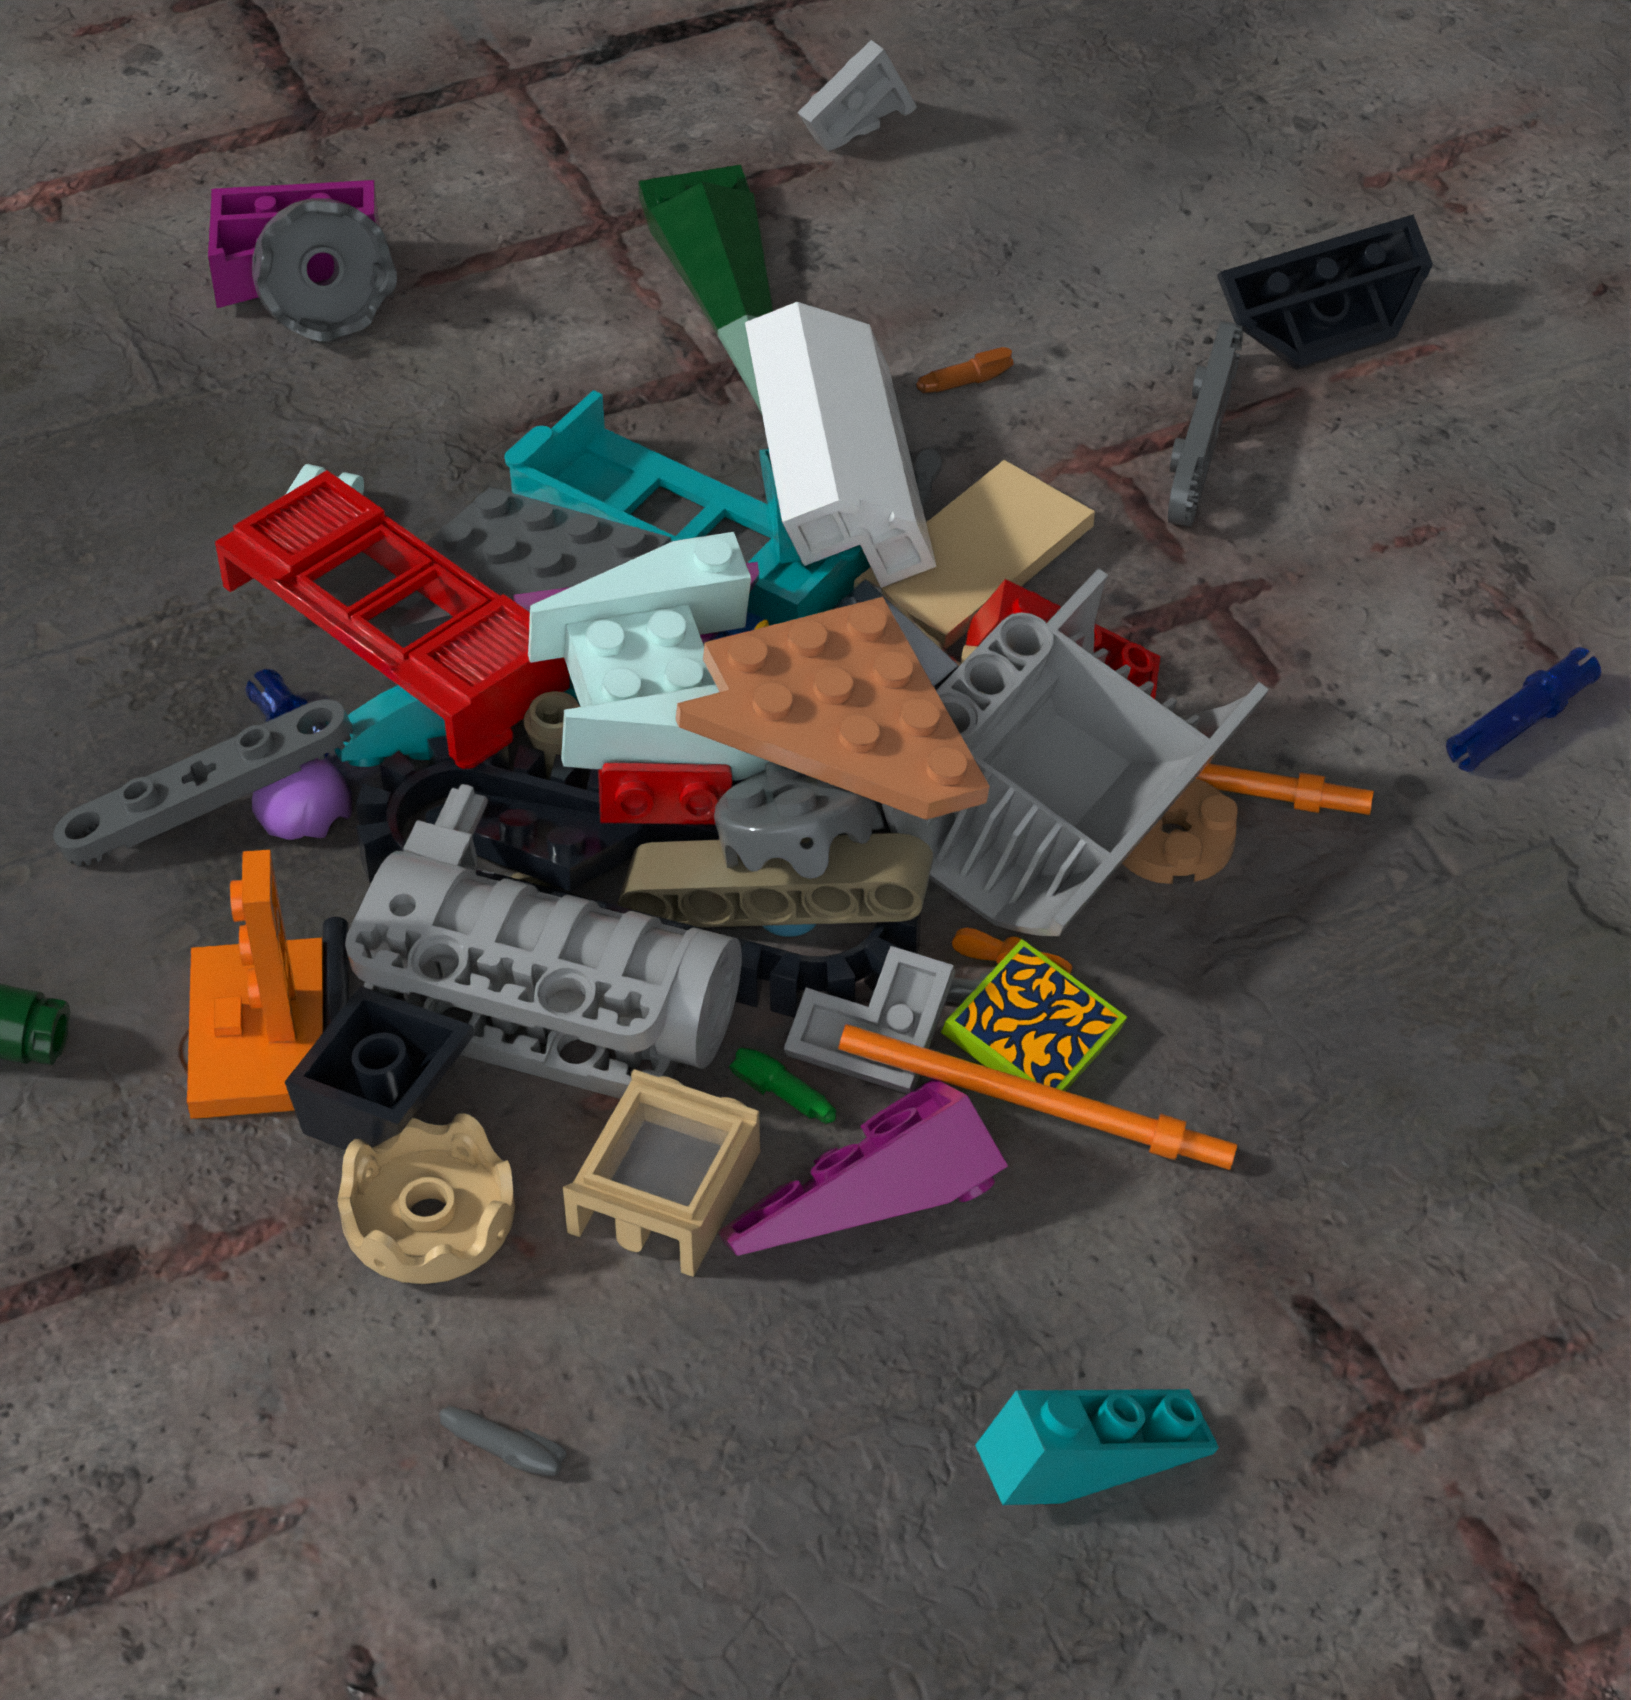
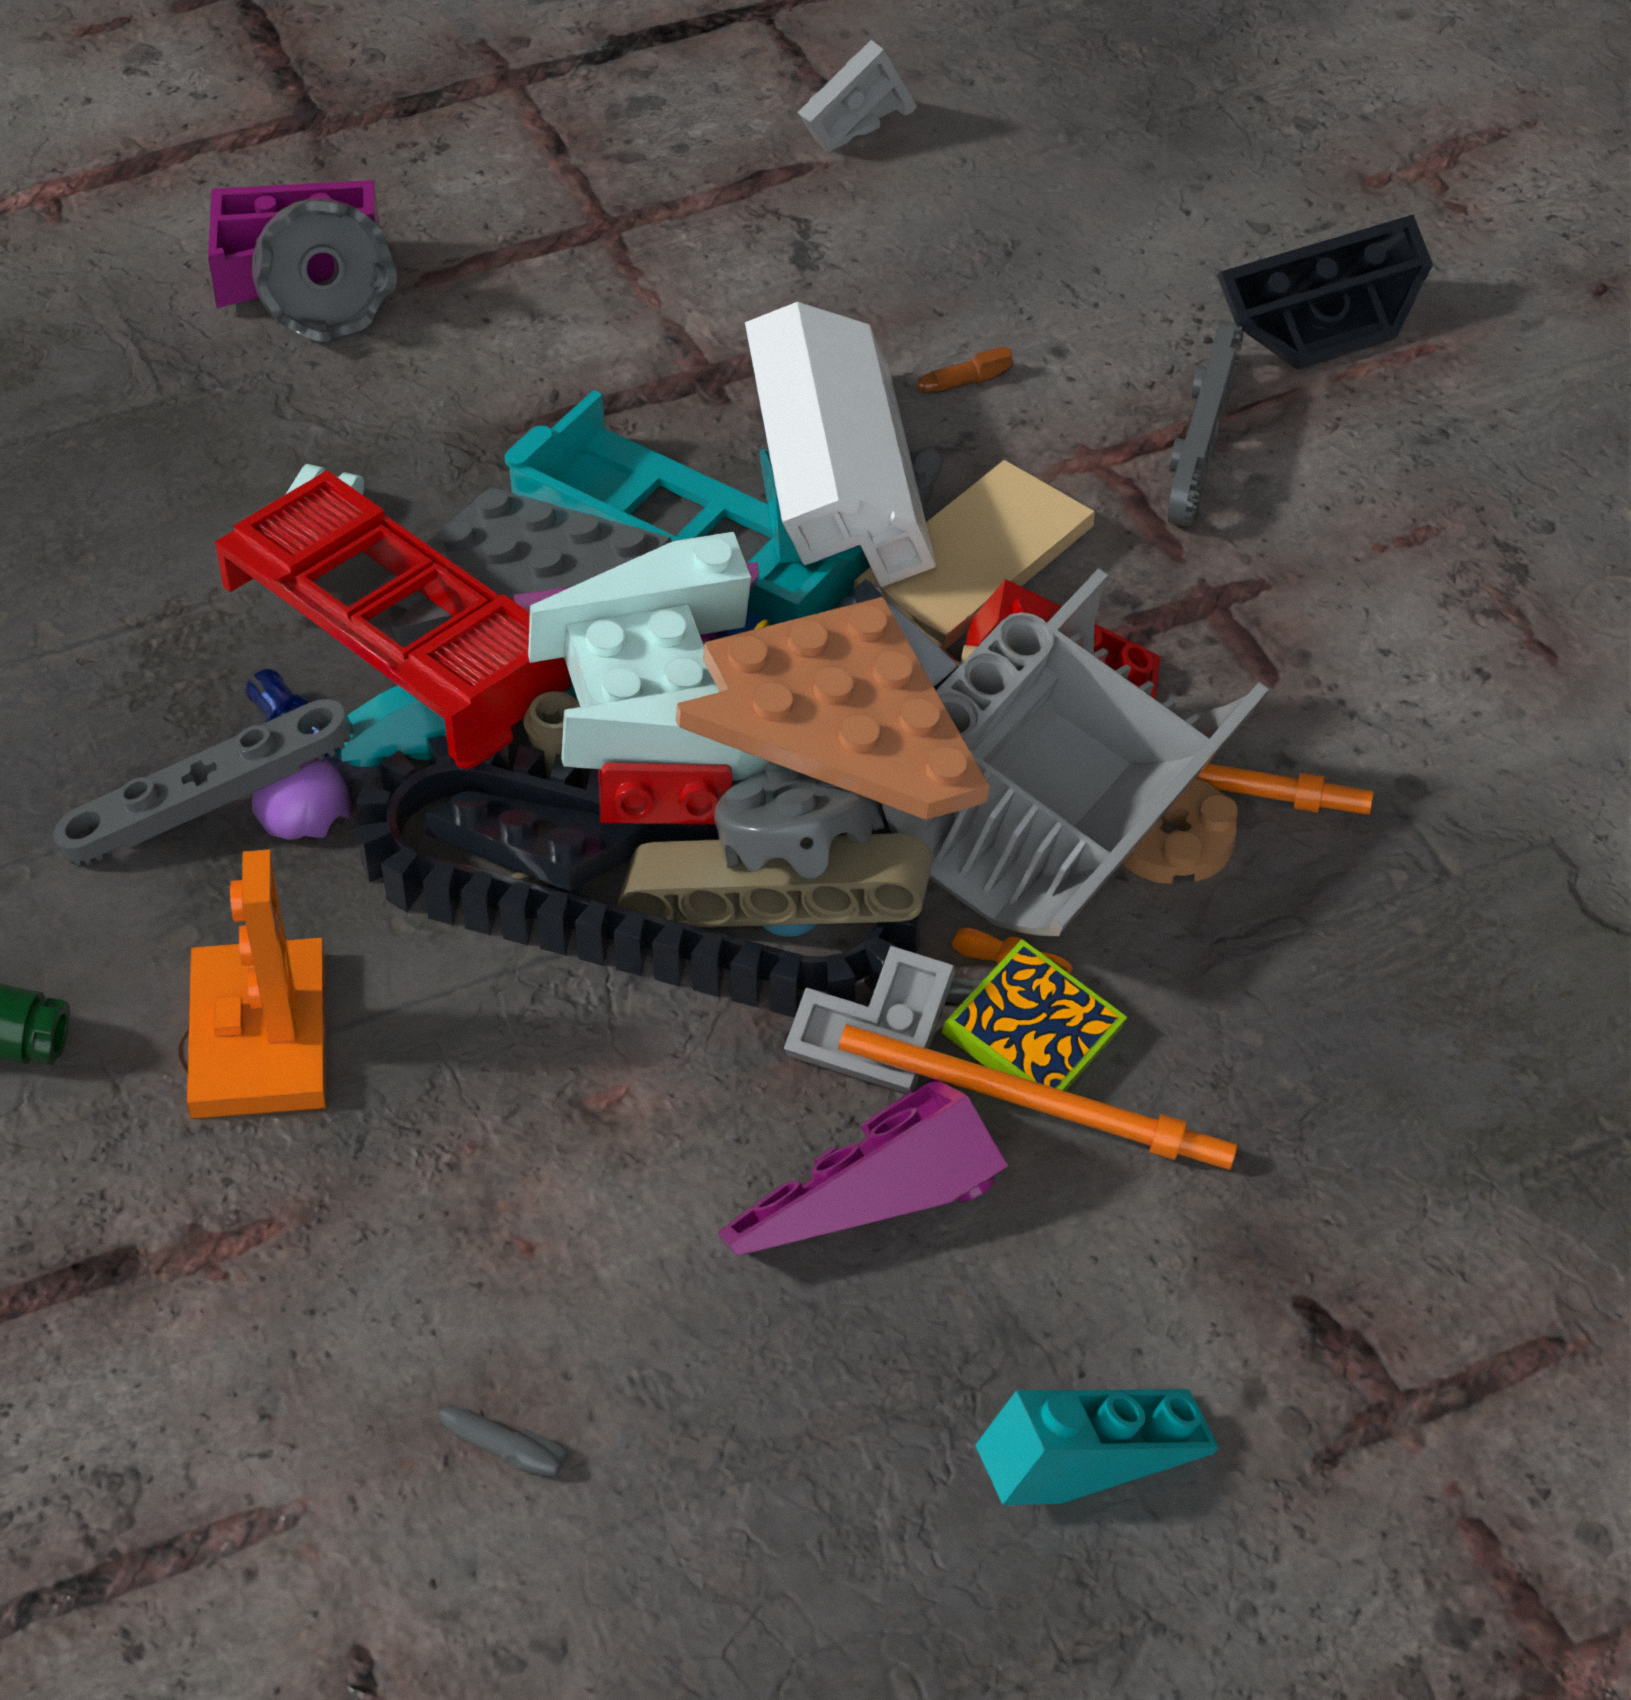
(334, 968): black bar -> none
(373, 1069): black slope -> none
(419, 1164): tan plate -> none
(539, 963): light grey piece -> none
(666, 1166): tan window -> none
(714, 241): dark green plate -> none
(770, 1075): green piece -> none
(1541, 696): clear blue pin -> none

